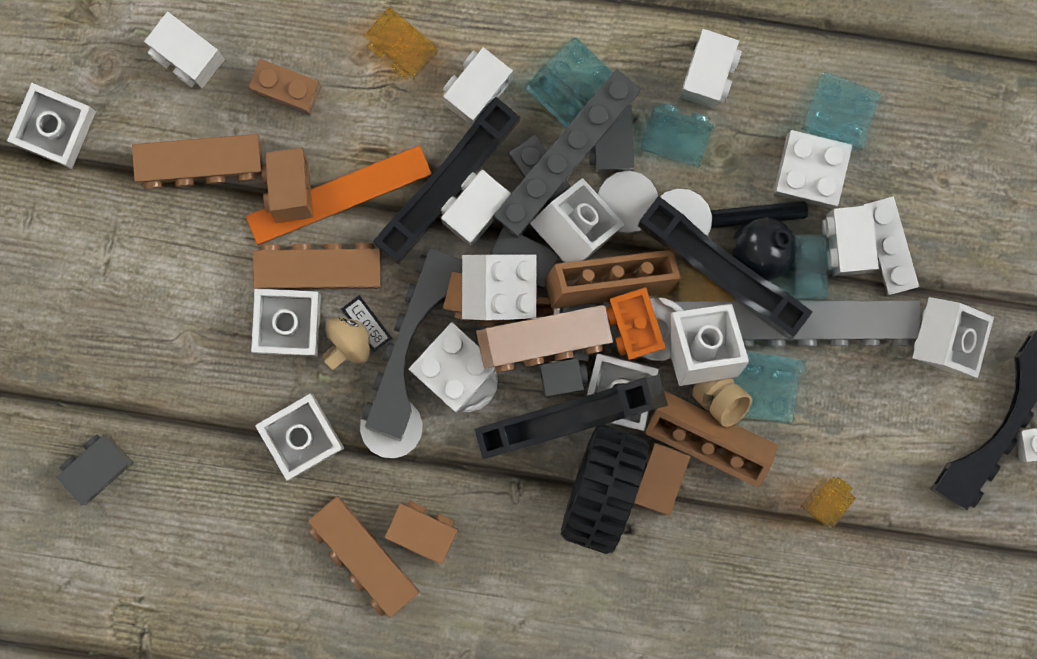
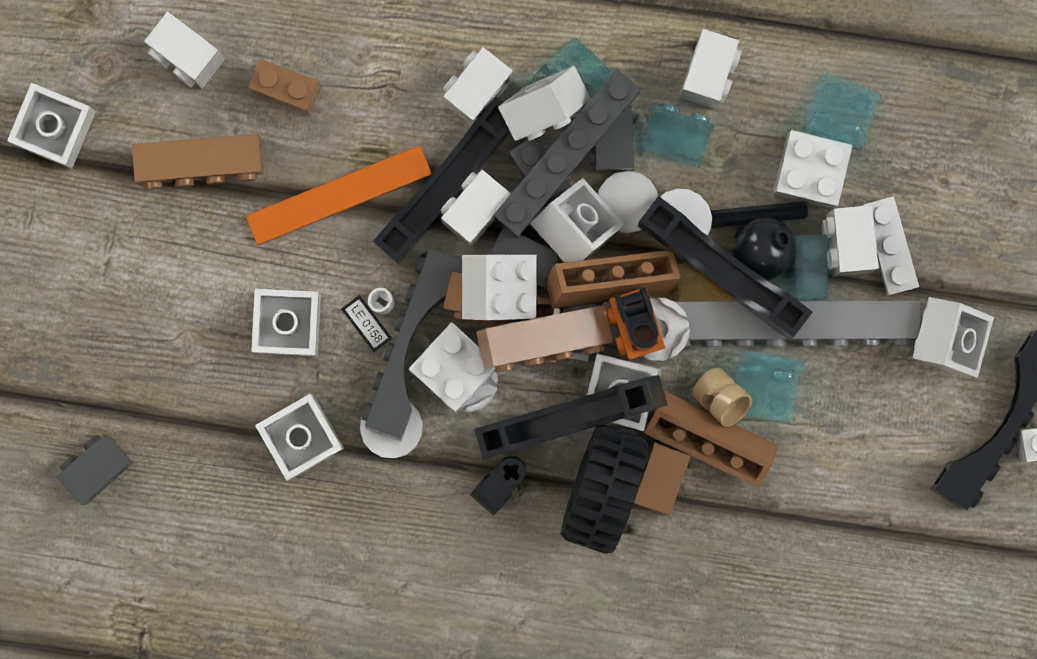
(288, 185): medium nougat brick -> none
(317, 268): medium nougat brick -> none
(350, 342): tan piece -> none
(363, 556): medium nougat brick -> none
(386, 295): none -> white hinge
(400, 43): clear yellow brick -> none
(422, 532): medium nougat brick -> none
(496, 488): none -> black piece
(545, 104): none -> white brick
(563, 377): dark grey brick -> none
(637, 316): none -> black piece
(706, 345): white slope -> none
(829, 501): clear yellow brick -> none

